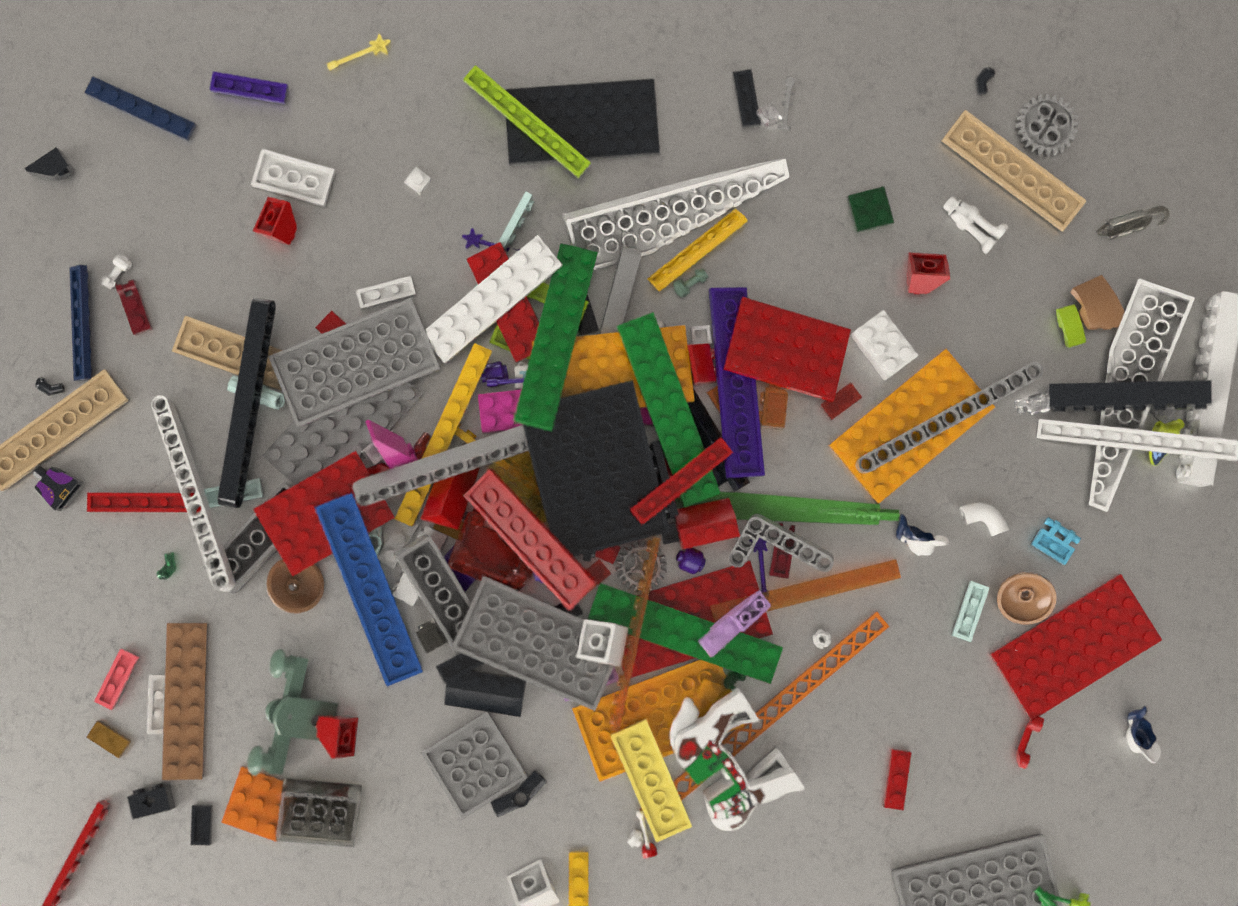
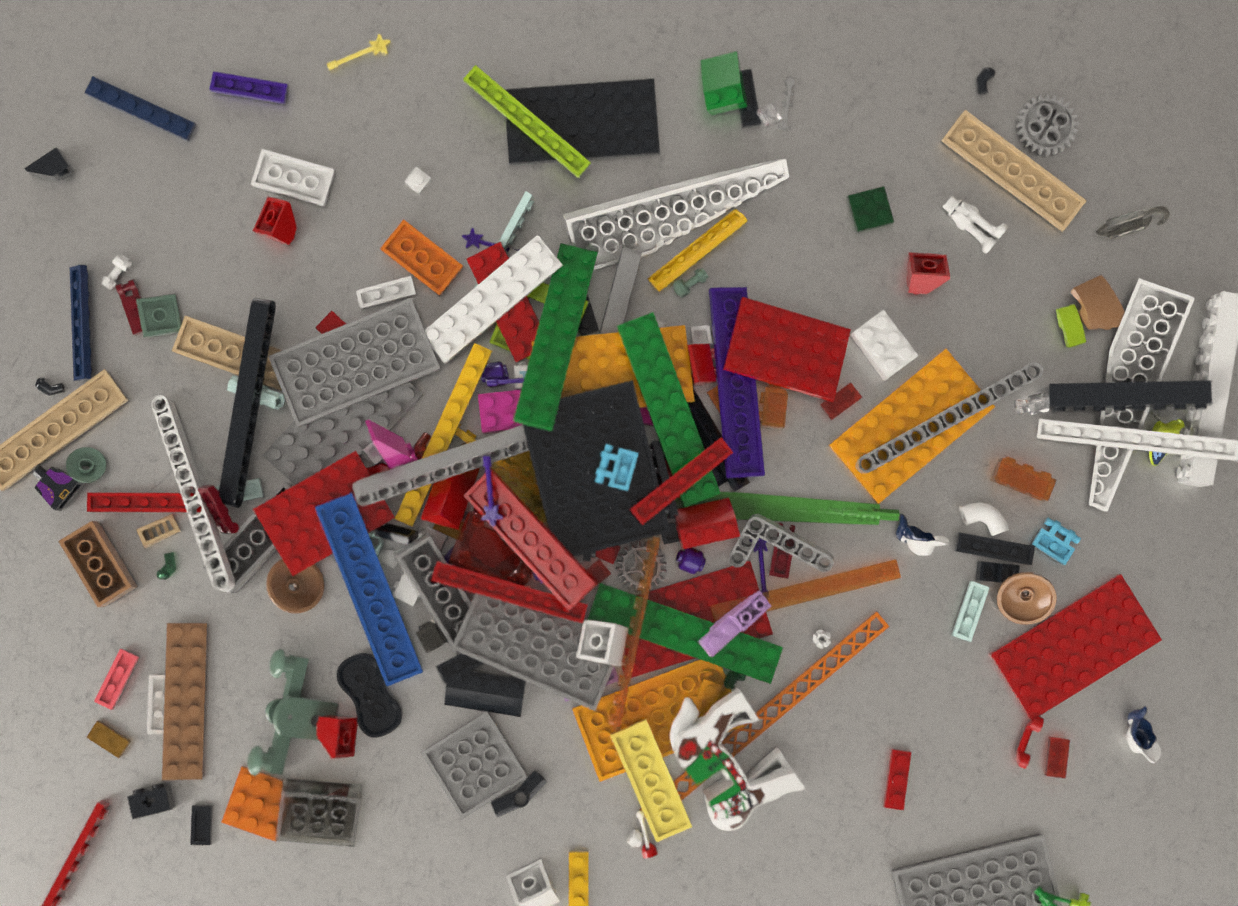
(85, 457): none -> sand green dish
(97, 564): none -> medium nougat brick
(140, 531): none -> tan slope
(159, 315): none -> sand green plate
(217, 509): none -> dark red plate
(375, 708): none -> black plate
(396, 533): none -> black tile
(421, 257): none -> orange plate
(491, 511): none -> dark purple piece
(506, 592): none -> red plate
(622, 469): none -> medium azure plate
(723, 84): none -> green slope
(994, 548): none -> black plate
(995, 571): none -> black slope
(1023, 479): none -> clear orange brick
(1057, 757): none -> clear red plate

